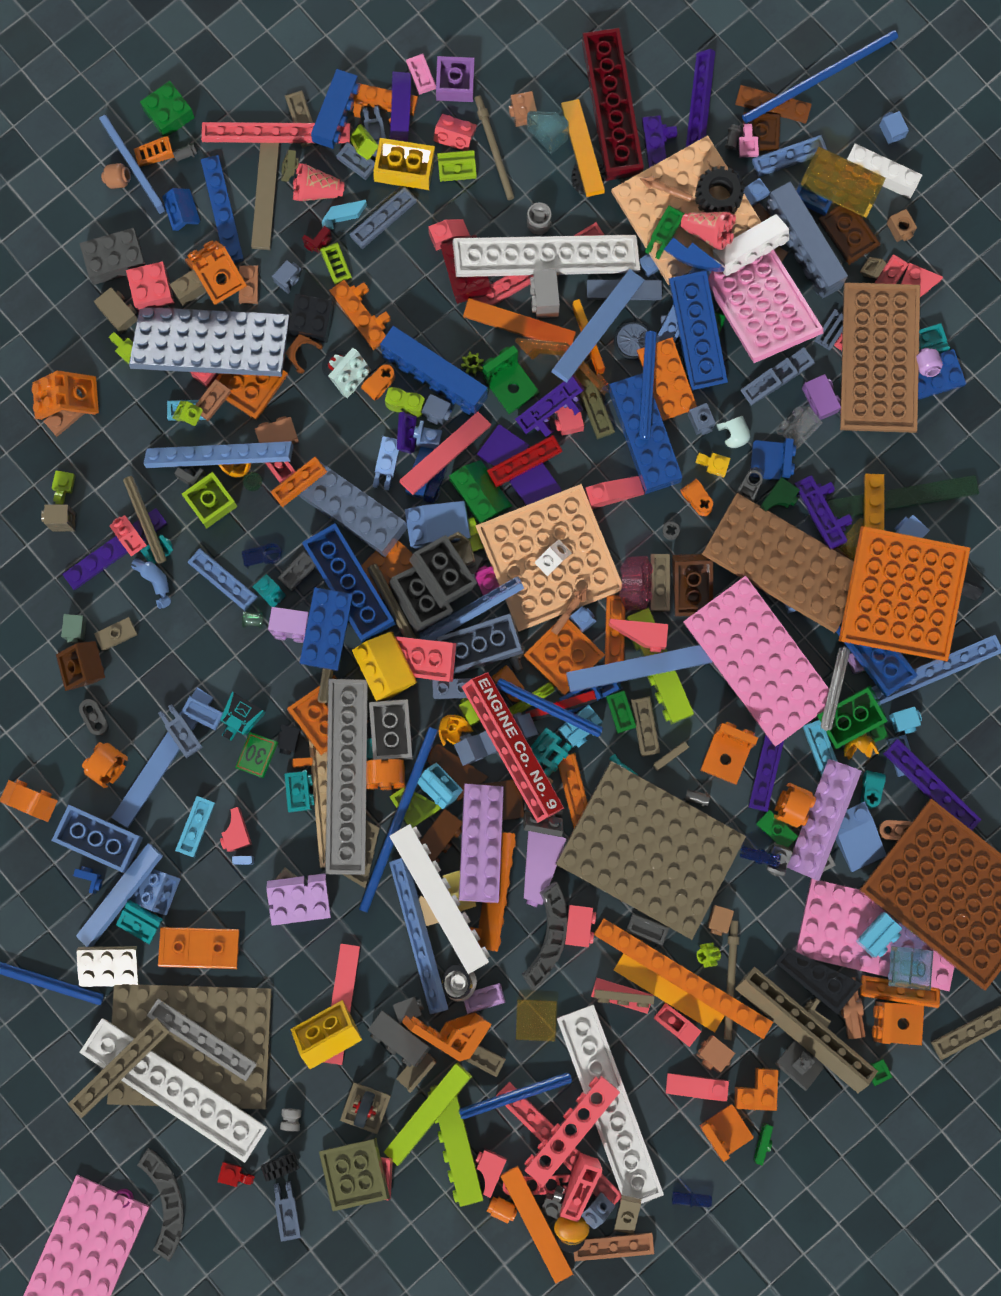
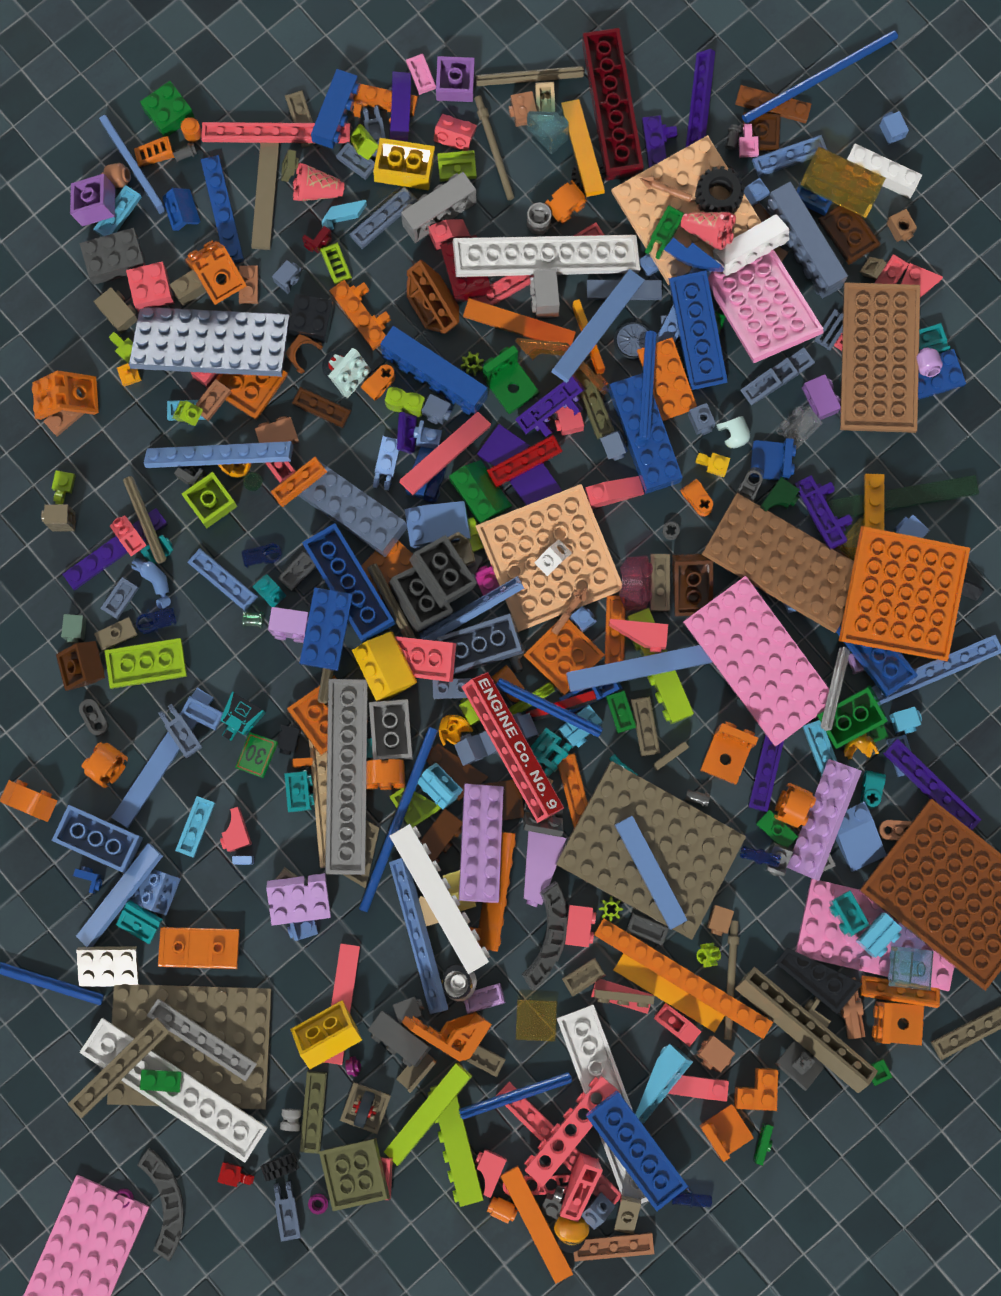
(92, 200): none -> medium lavender brick
(119, 598): none -> sand blue plate
(124, 204): none -> medium azure plate
(127, 375): none -> light orange tile
(145, 663): none -> lime plate
(160, 619): none -> clear blue piece
(161, 1080): none -> green plate
(191, 129): none -> orange brick
(302, 930): none -> medium blue bracket
(313, 1112): none -> olive tile
(318, 1210): none -> magenta plate
(321, 407): none -> reddish brown tile
(353, 1066): none -> magenta plate
(431, 298): none -> dark orange wedge
(441, 204): none -> light grey brick
(529, 76): none -> dark tan axle
(545, 97): none -> tan slope
(566, 201): none -> orange brick
(583, 977): none -> dark tan plate
(614, 445): none -> sand blue brick
(616, 909): none -> lime gear
(636, 1150): none -> blue plate
(650, 872): none -> medium blue tile
(665, 1074): none -> medium azure slope
(849, 914): none -> teal bracket

